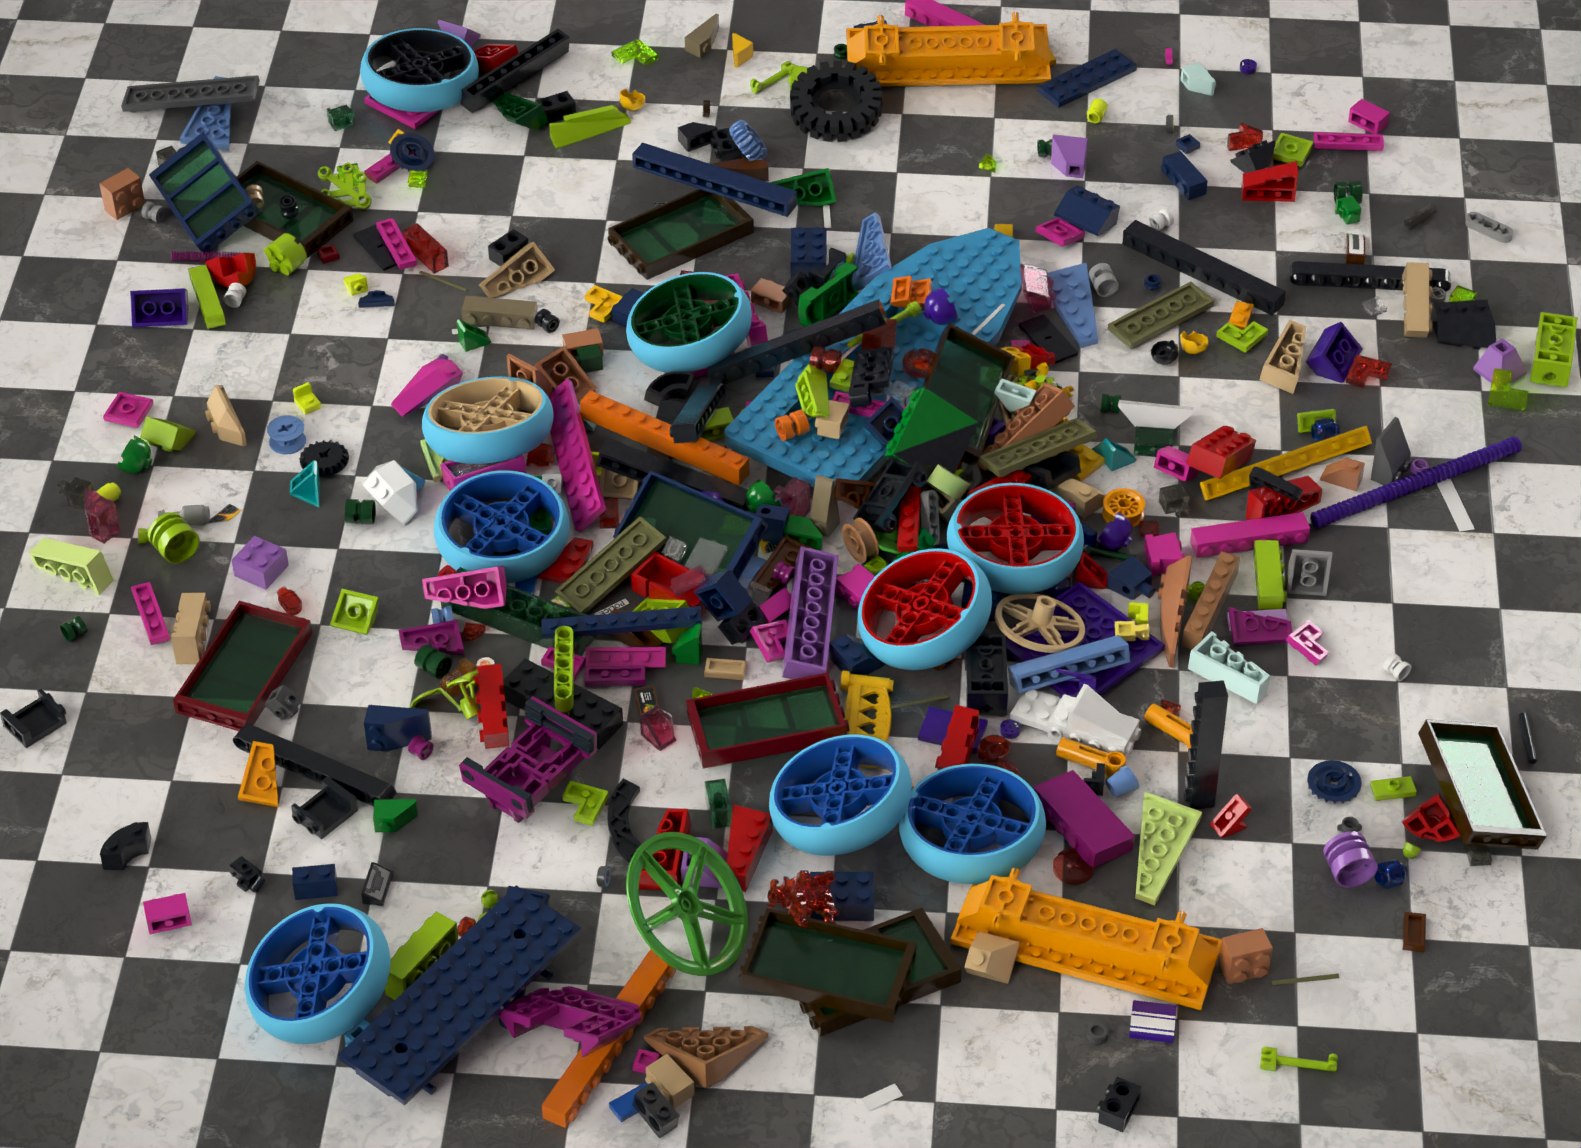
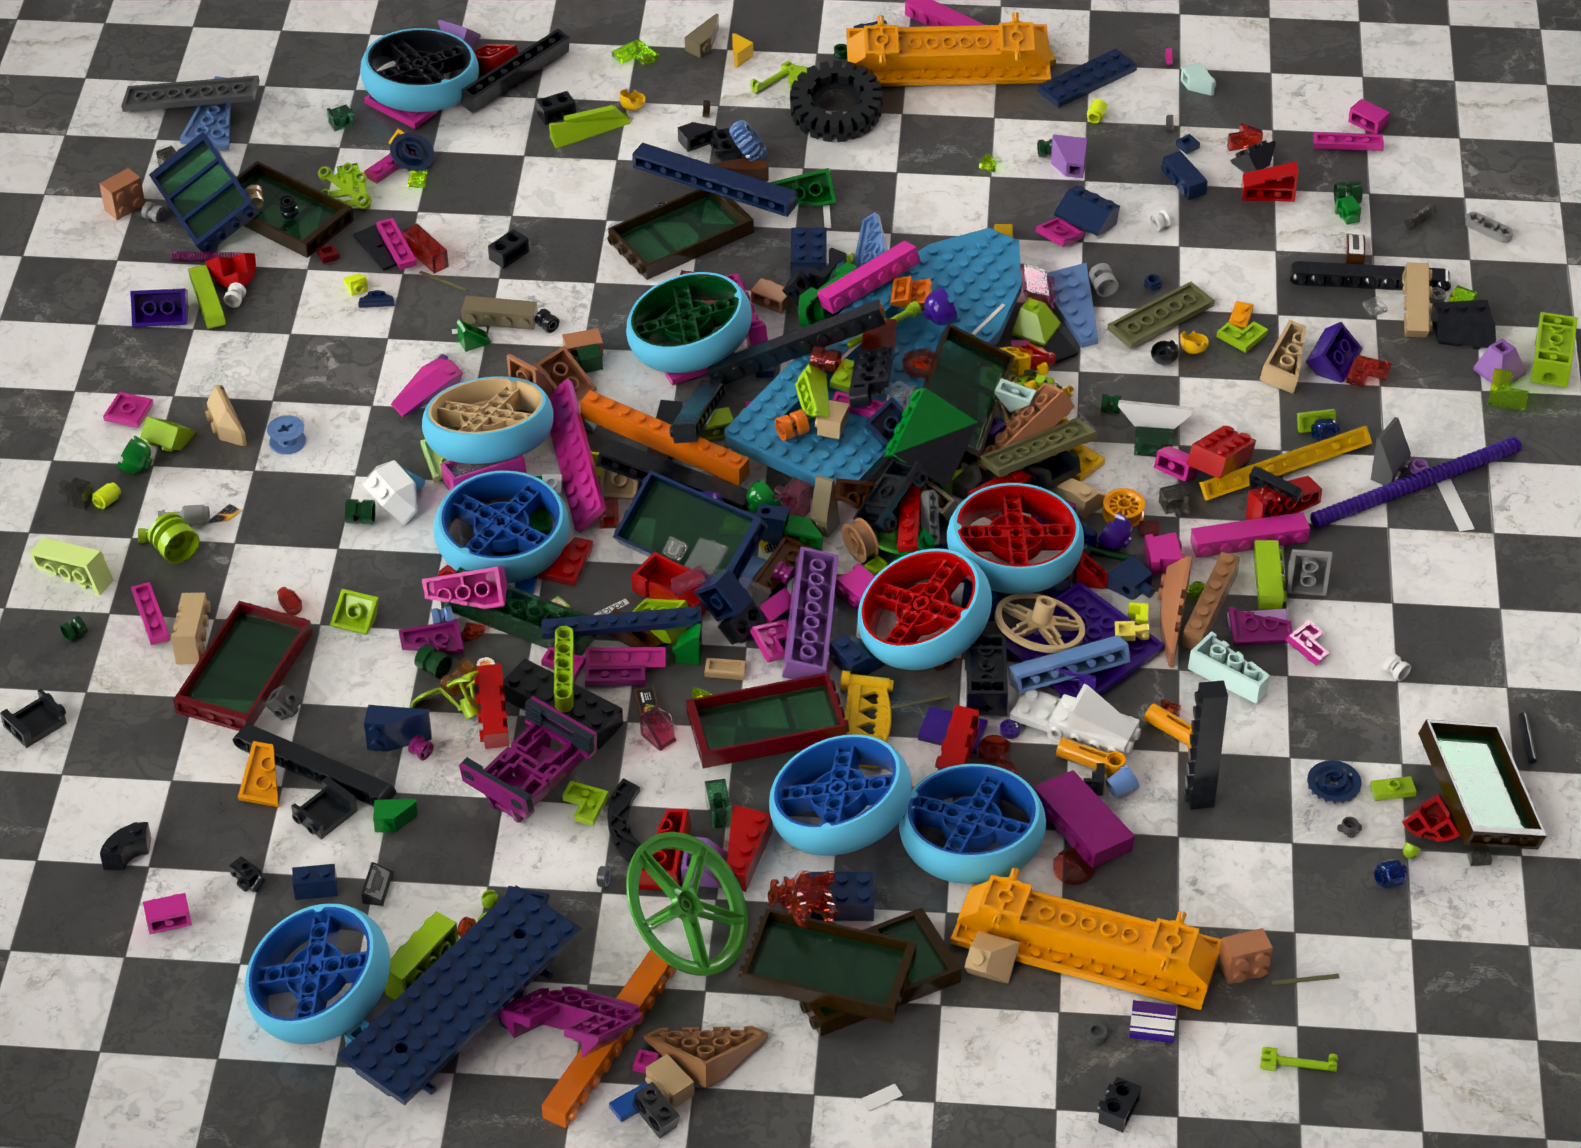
(100, 516): clear pink slope -> none
(260, 562): medium lavender brick -> none
(285, 254): lime brick -> none
(305, 398): neon yellow bracket -> none
(307, 484): teal slope -> none
(336, 458): black gear -> none
(521, 111): dark green wedge -> none
(521, 270): tan wedge -> none
(541, 455): clear red brick -> none
(603, 303): yellow plate -> none
(611, 566): olive plate -> none
(622, 309): dark blue brick -> none
(669, 386): black brick -> none
(869, 277): none -> dark pink brick
(948, 482): yellowish green brick -> none
(1035, 322): none -> lime slope
(1114, 454): teal slope -> none
(1163, 838): yellowish green wing -> none
(1203, 267): black brick -> none
(1231, 816): red slope -> none
(1248, 66): dark purple tile -> none
(1292, 149): lime plate -> none
(1344, 473): nougat slope -> none
(1350, 859): medium lavender wheel -> none
(1414, 931): reddish brown tile -> none

